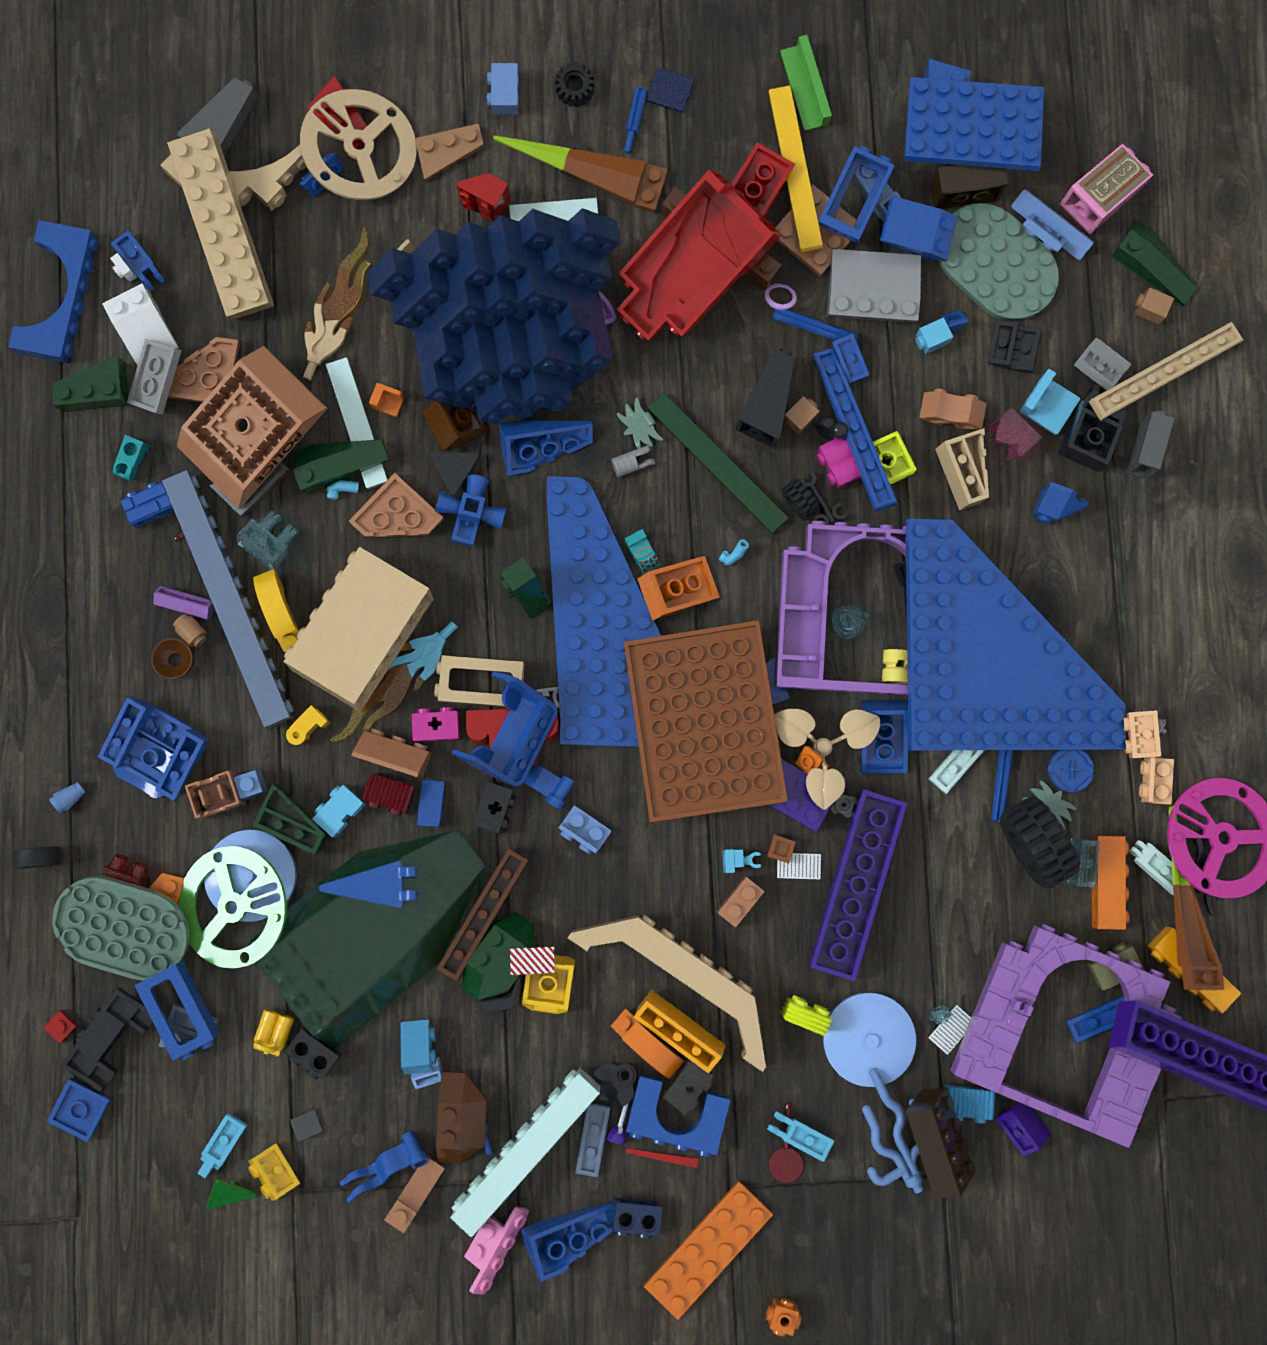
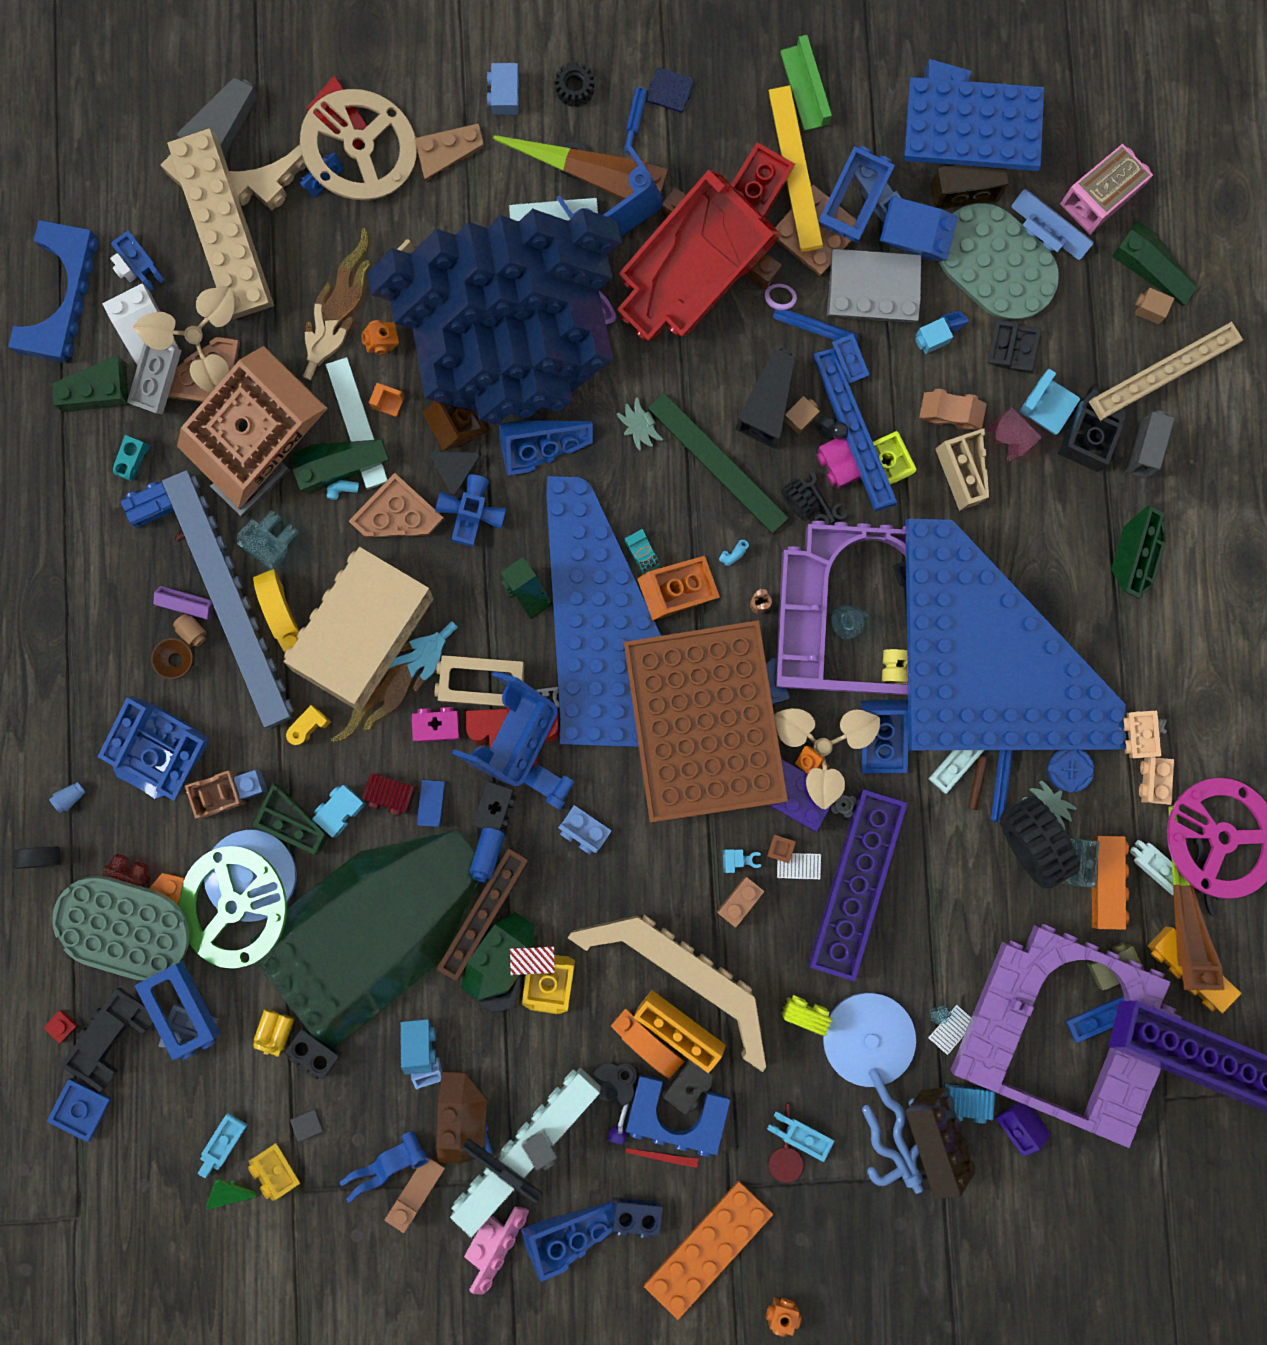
(158, 330): none -> tan plant
(376, 885): blue flag -> none
(380, 337): none -> orange brick
(392, 753): nougat slope -> none
(485, 195): red slope -> none
(486, 854): none -> blue brick
(503, 1171): none -> black axle
(540, 1150): none -> dark grey brick
(592, 1140): sand blue tile -> none
(627, 462): light grey hinge -> none
(636, 207): none -> blue windscreen
(763, 607): none -> nougat hinge
(977, 784): none -> reddish brown piece
(1056, 503): blue slope -> none
(1102, 364): light grey bracket -> none
(1140, 552): none -> dark green wedge

